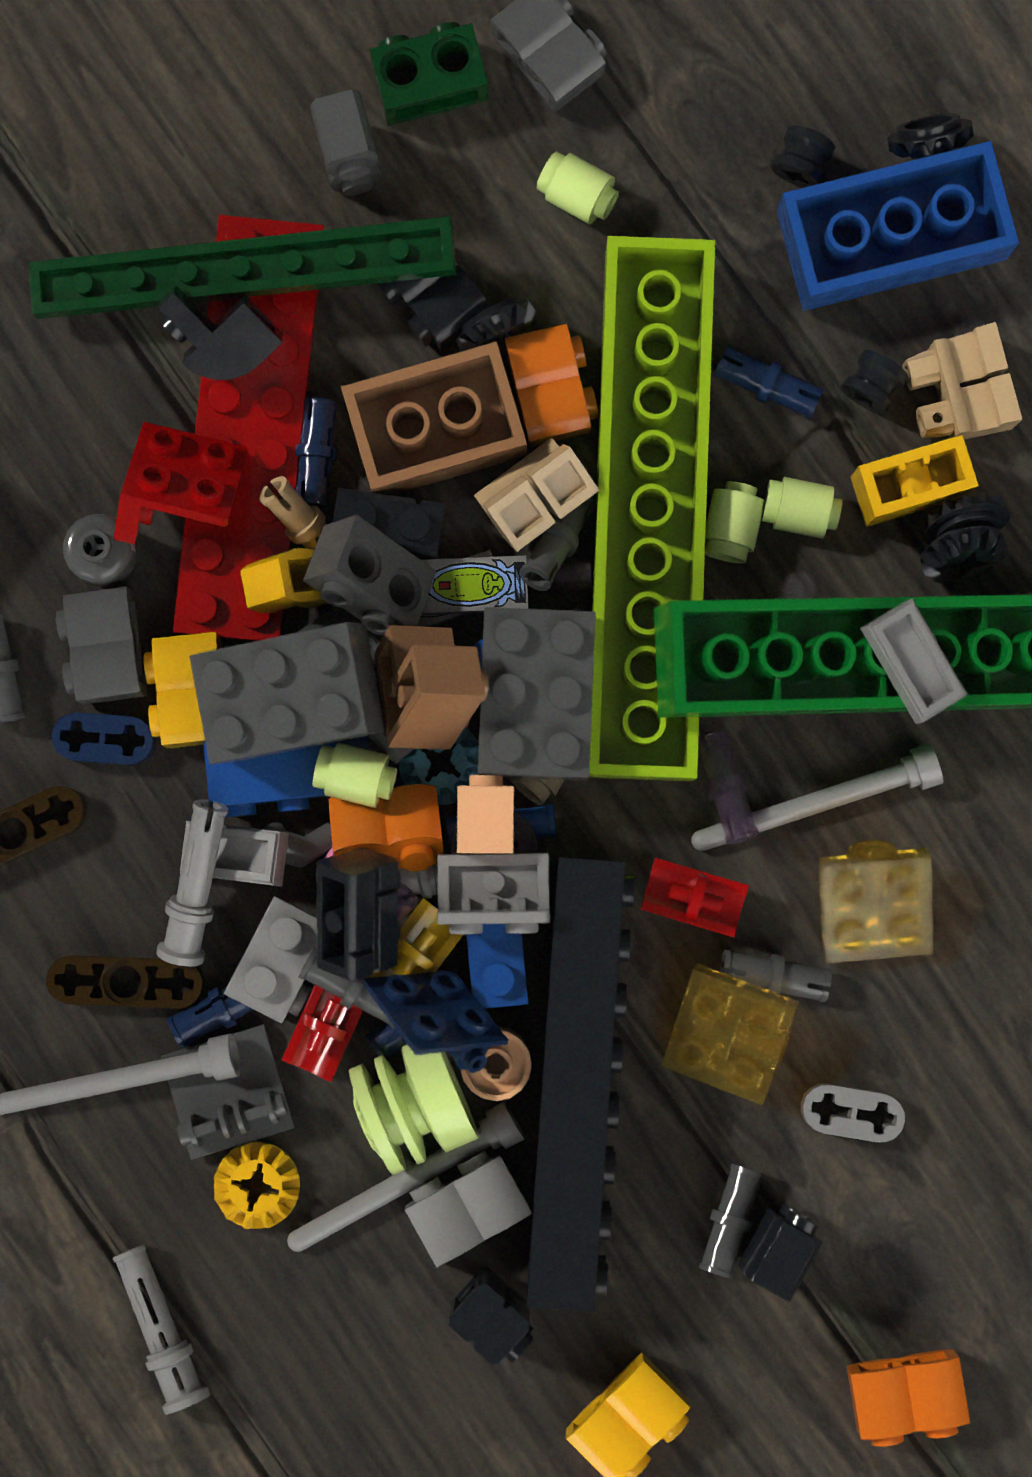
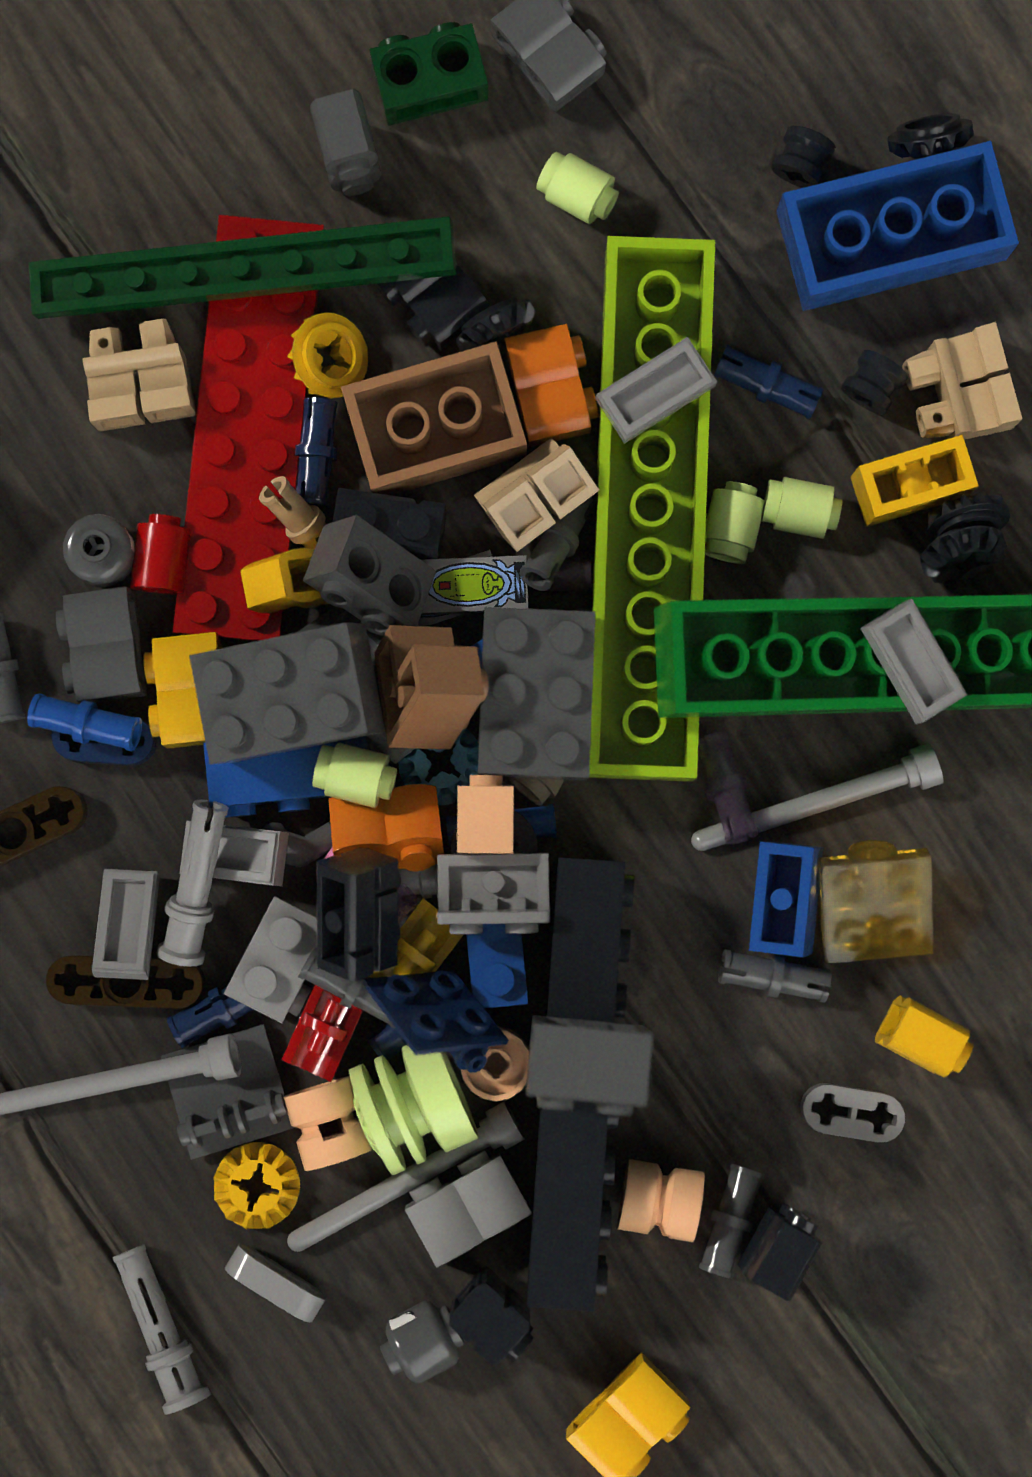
(84, 722): none -> blue pin
(116, 373): none -> tan hips
(125, 924): none -> light grey tile
(160, 555): none -> red brick
(179, 477): red bracket -> none
(220, 349): black brick -> none
(275, 1283): none -> light grey beam
(320, 1105): none -> light nougat wheel
(347, 349): none -> yellow gear
(421, 1342): none -> dark grey head
(589, 1063): none -> dark grey brick
(656, 390): none -> light grey tile
(661, 1200): none -> light nougat wheel
(694, 897): red hips -> none
(730, 1034): clear yellow plate -> none
(785, 899): none -> blue brick
(908, 1396): orange brick -> none
(924, 1037): none -> yellow brick

